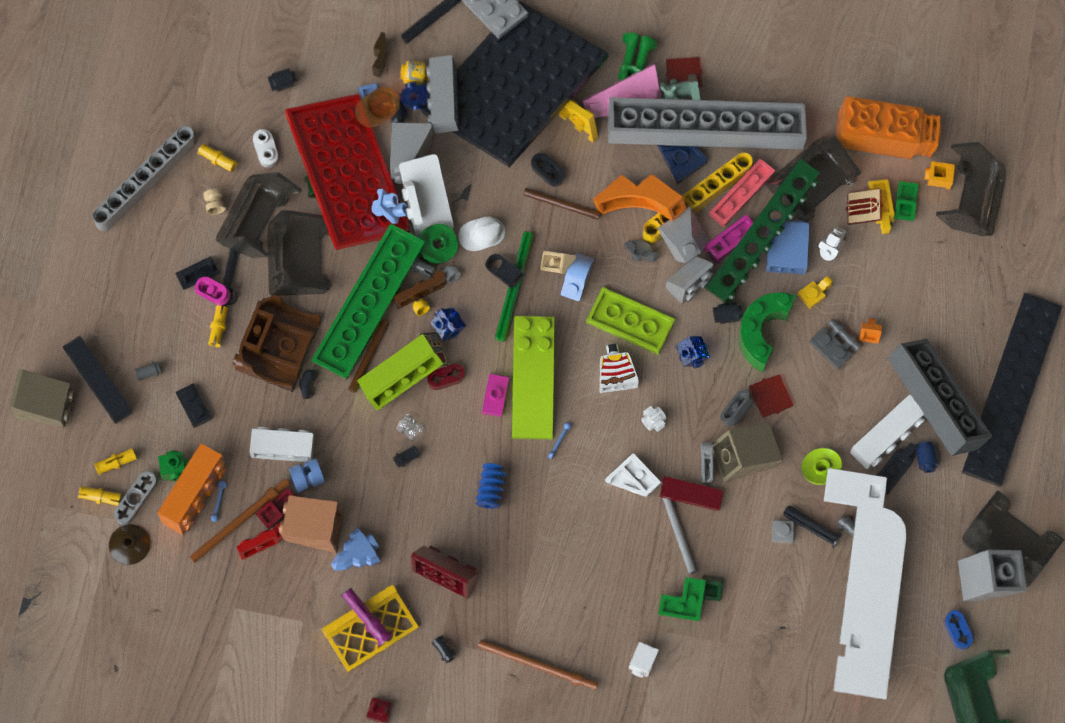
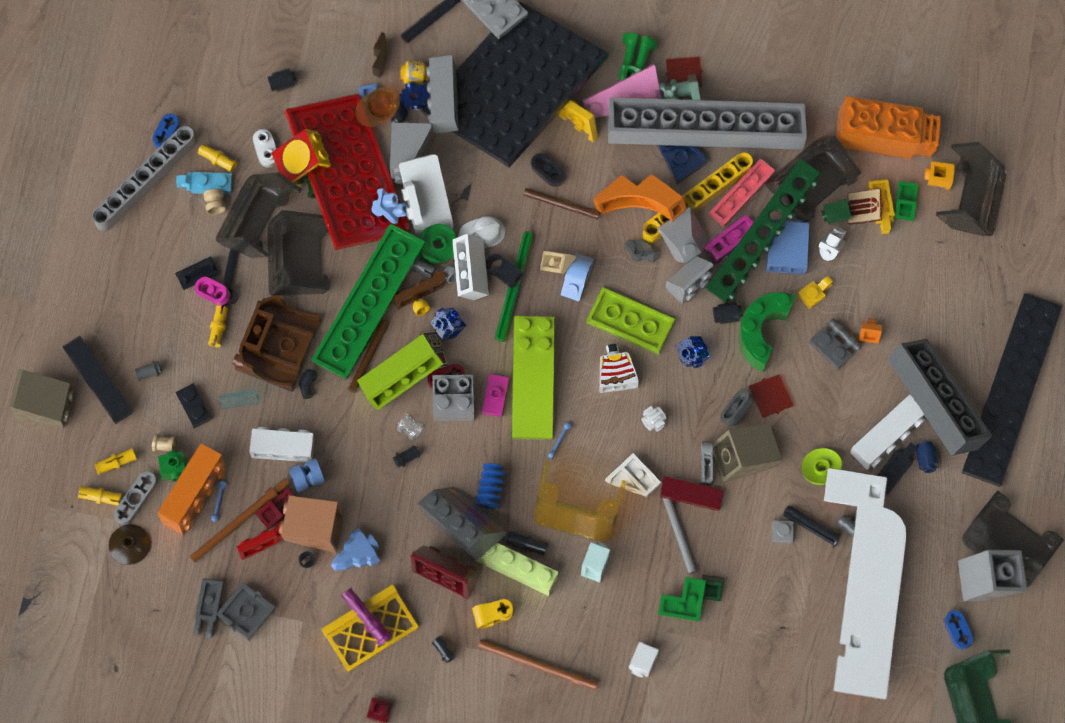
(162, 129): none -> blue beam
(163, 443): none -> tan bush
(202, 181): none -> medium azure hinge
(208, 605): none -> dark grey hinge
(238, 399): none -> clear light blue piece
(245, 611): none -> dark grey plate
(300, 155): none -> yellow panel
(308, 564): none -> black hinge
(453, 398): none -> light grey slope
(461, 521): none -> dark grey slope
(470, 267): none -> white brick
(490, 613): none -> yellow piece
(520, 568): none -> yellowish green brick
(527, 543): none -> black axle
(574, 519): none -> clear yellow windscreen
(595, 561): none -> light aqua brick
(837, 212): none -> dark green brick

